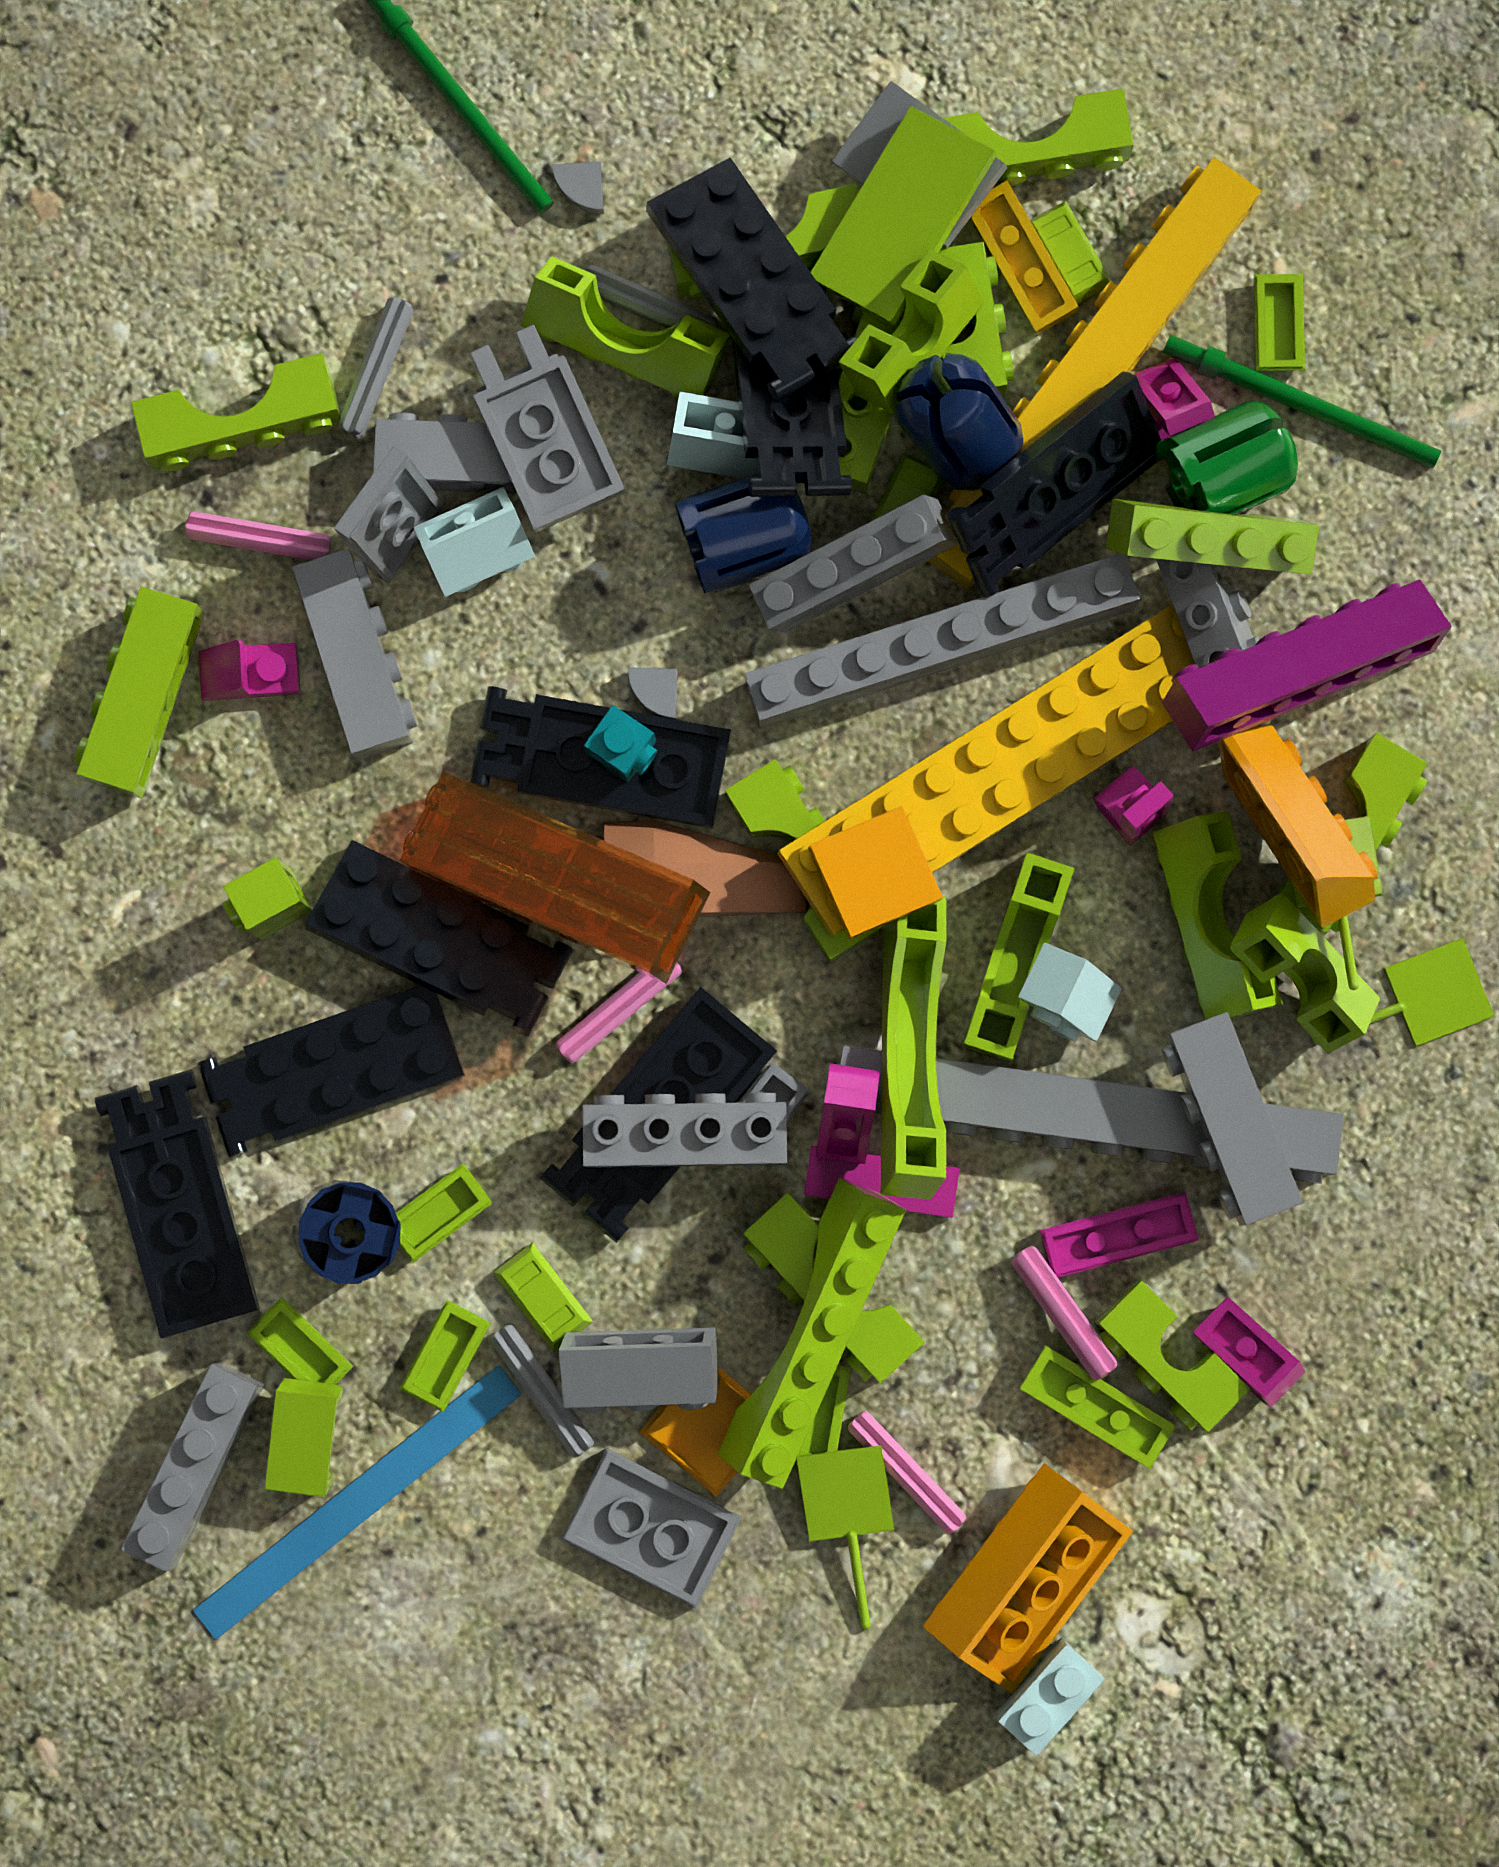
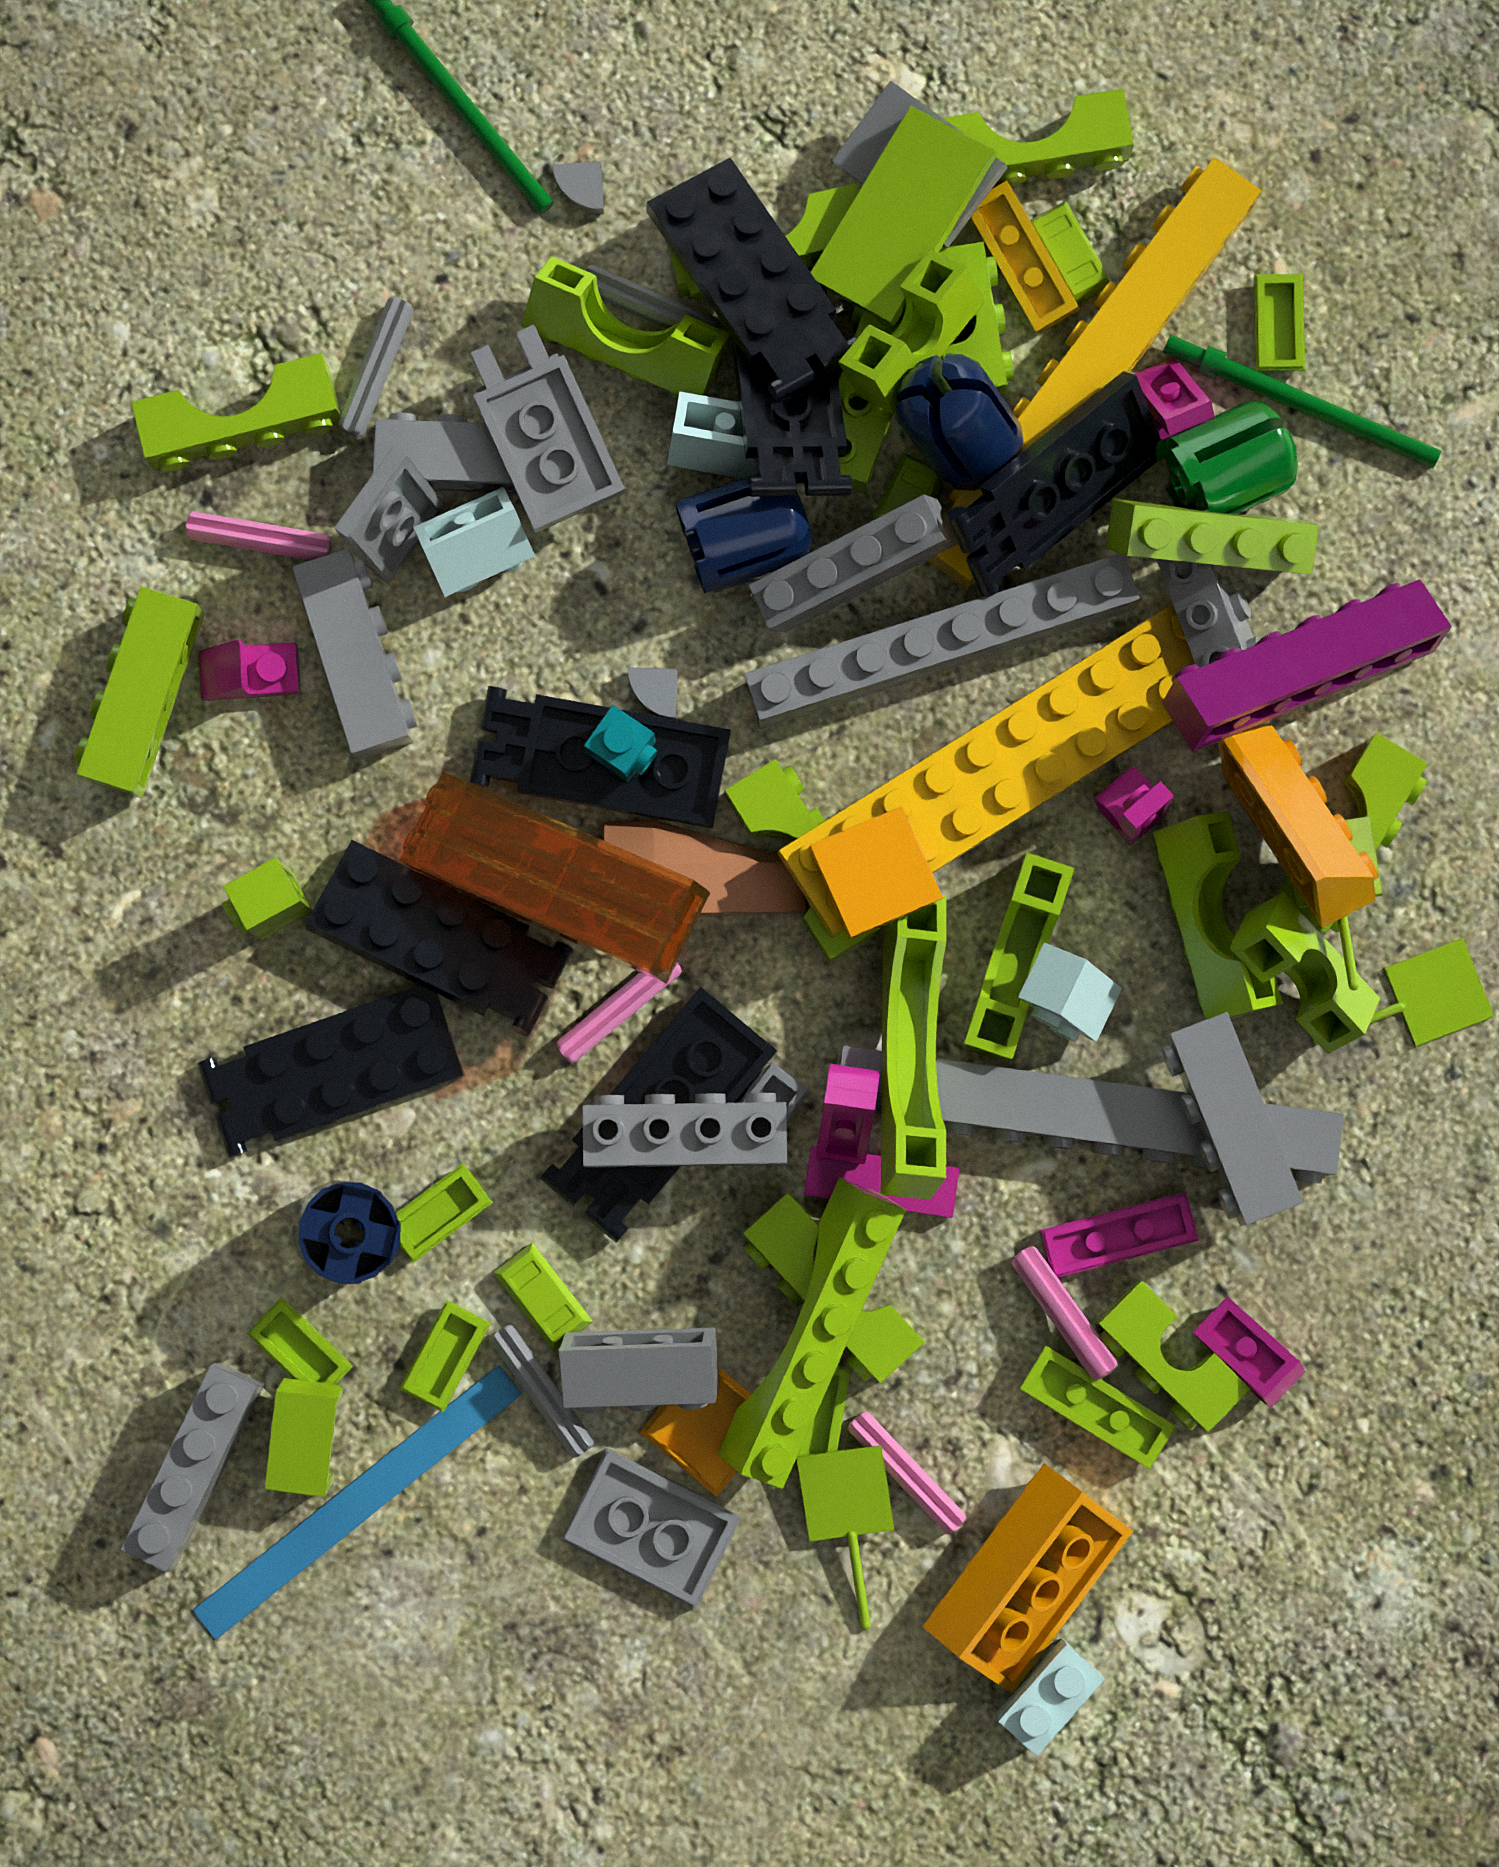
(177, 1206): black hinge -> none

